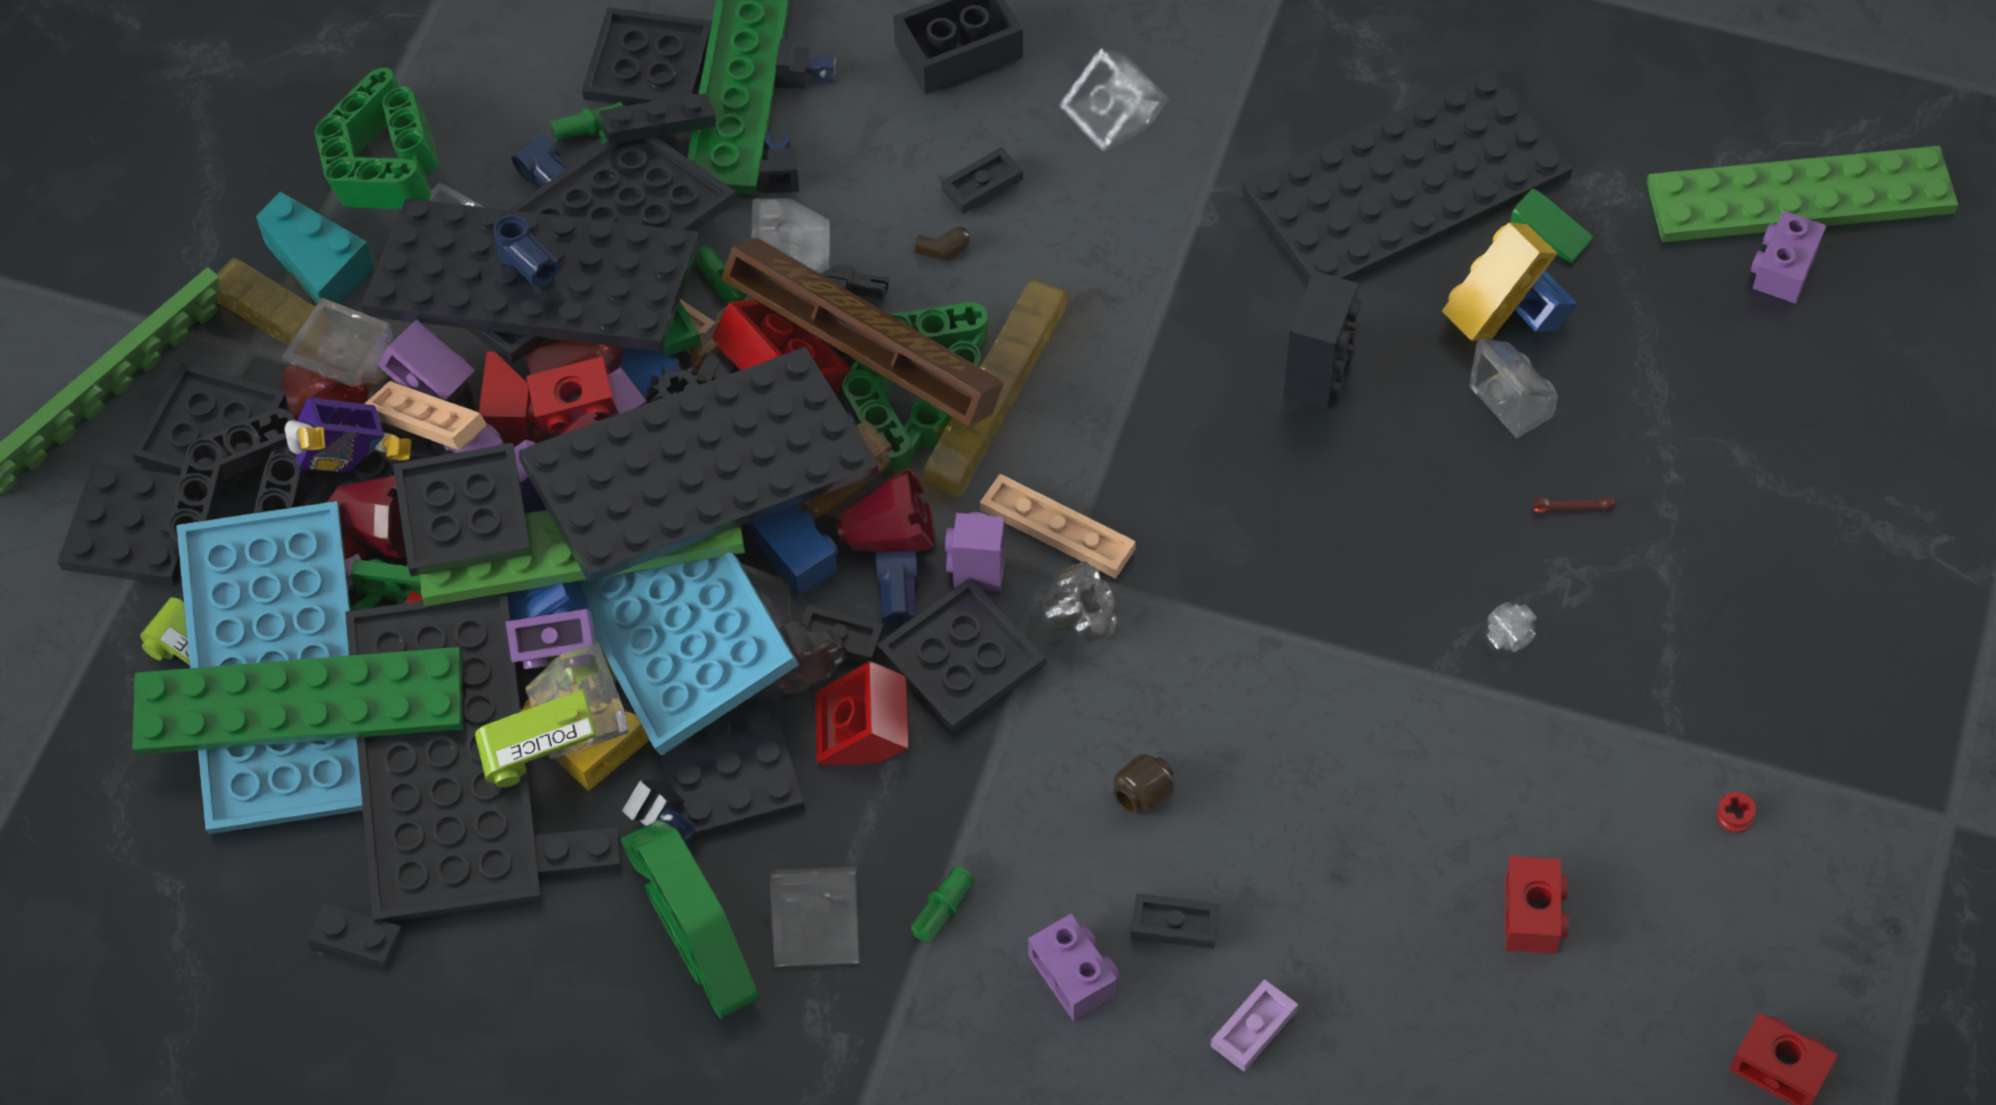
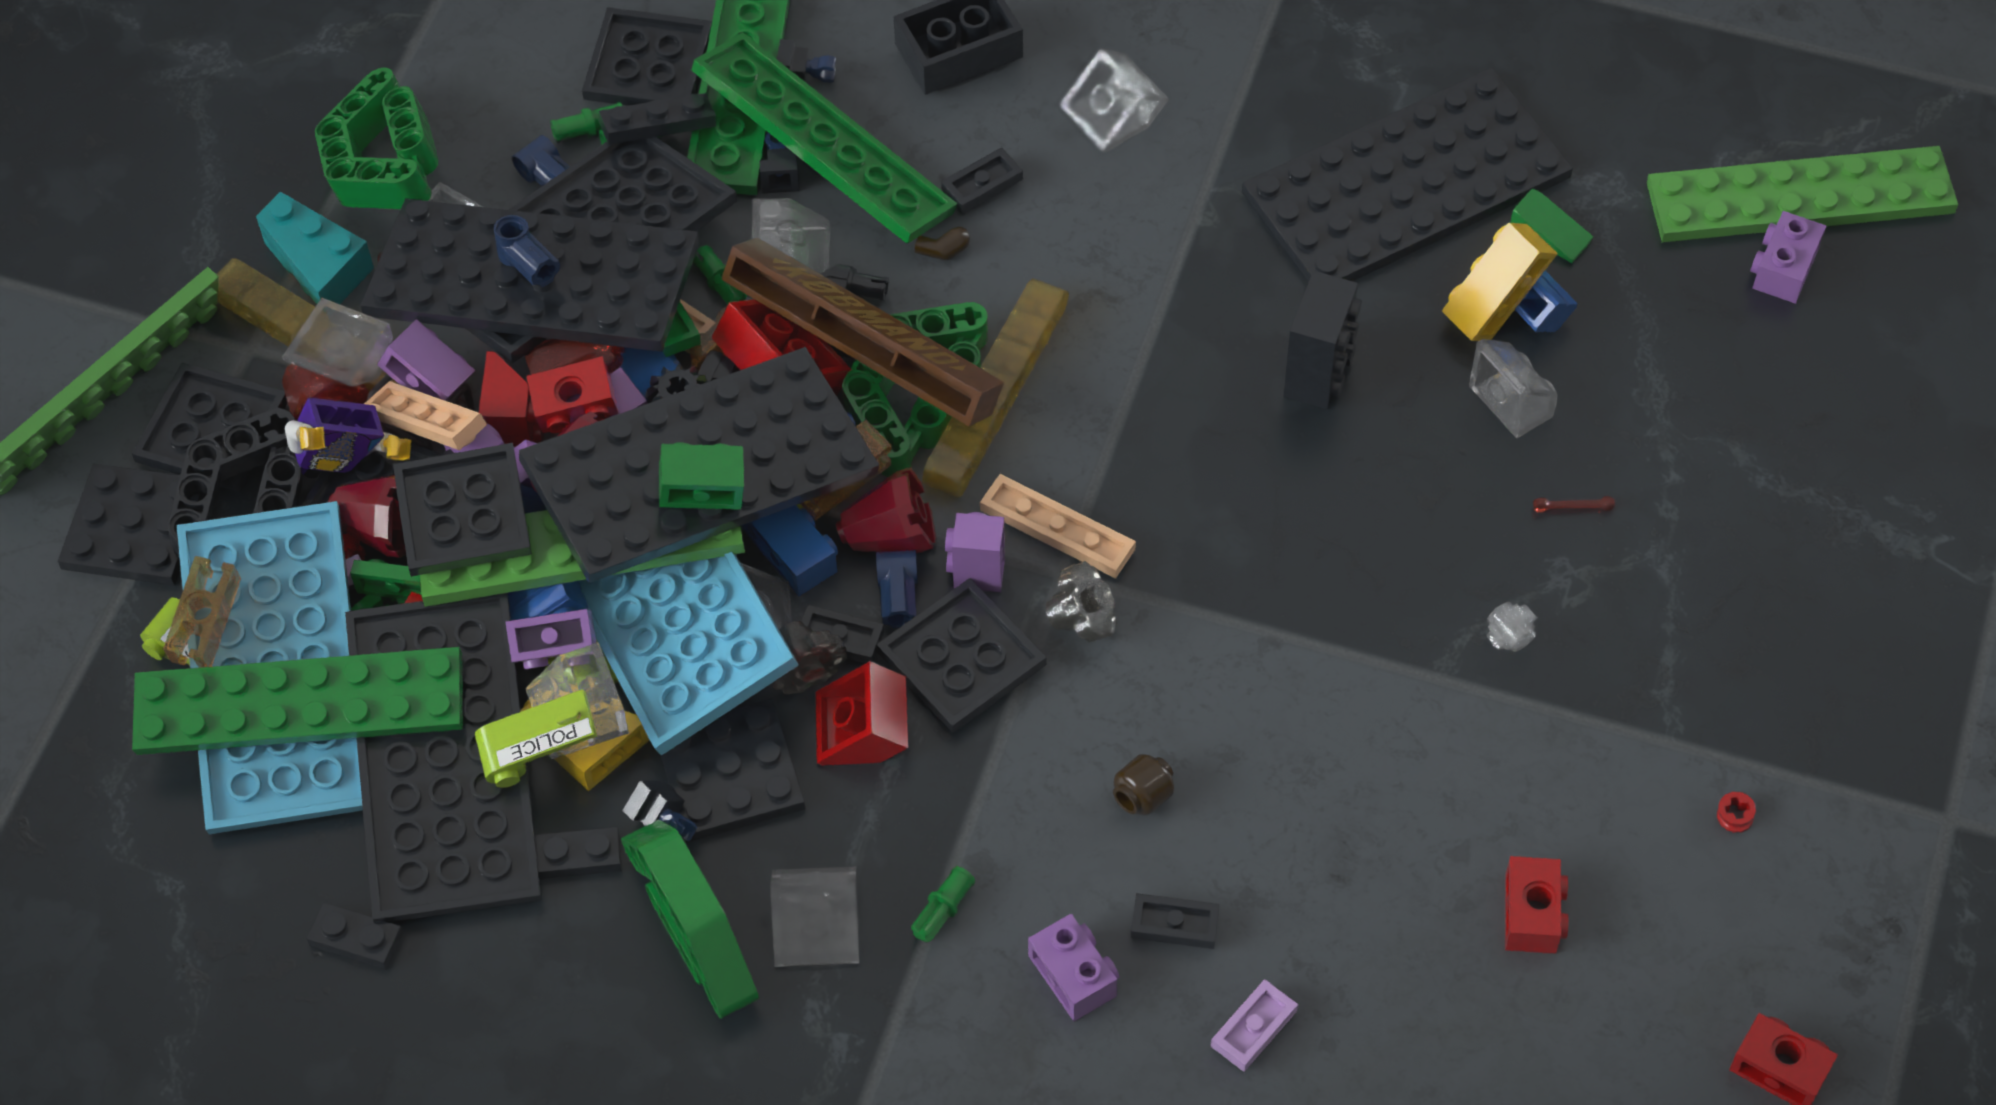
(195, 598): none -> clear orange piece
(701, 476): none -> green brick
(824, 137): none -> green plate

